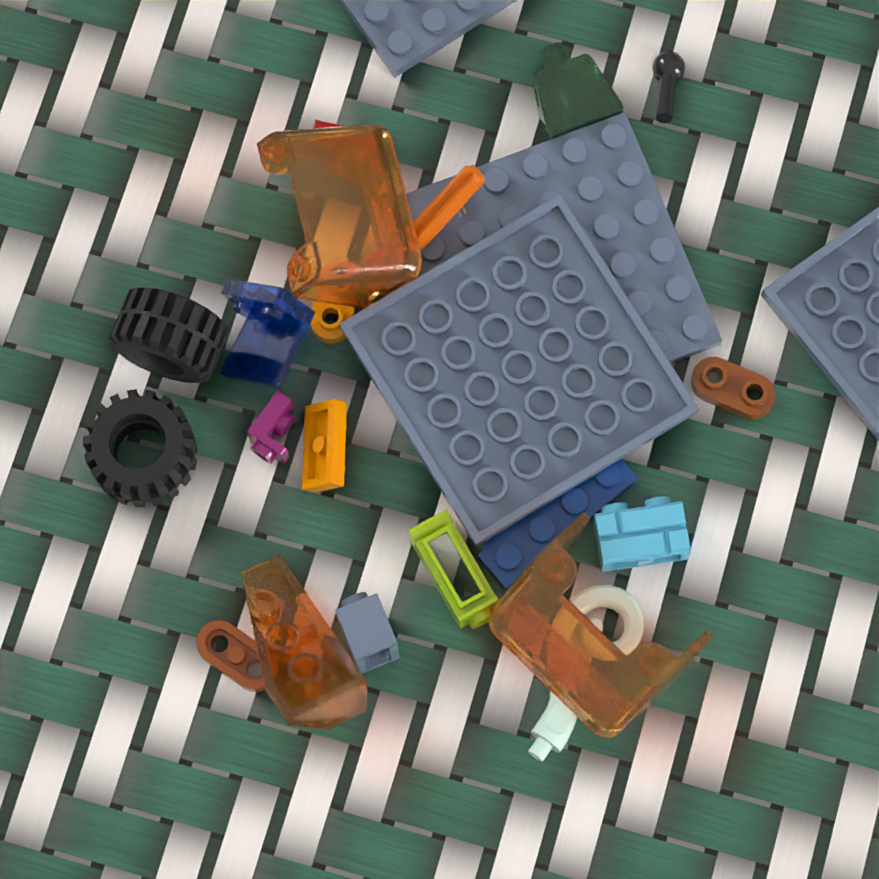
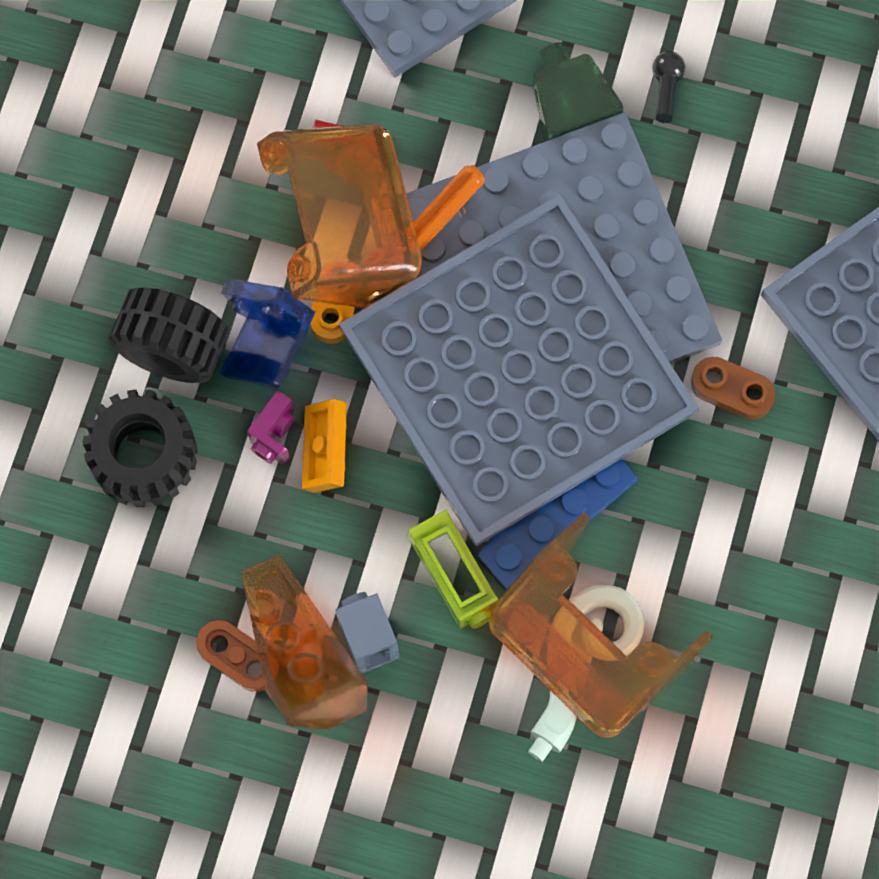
(641, 534): medium azure brick -> none

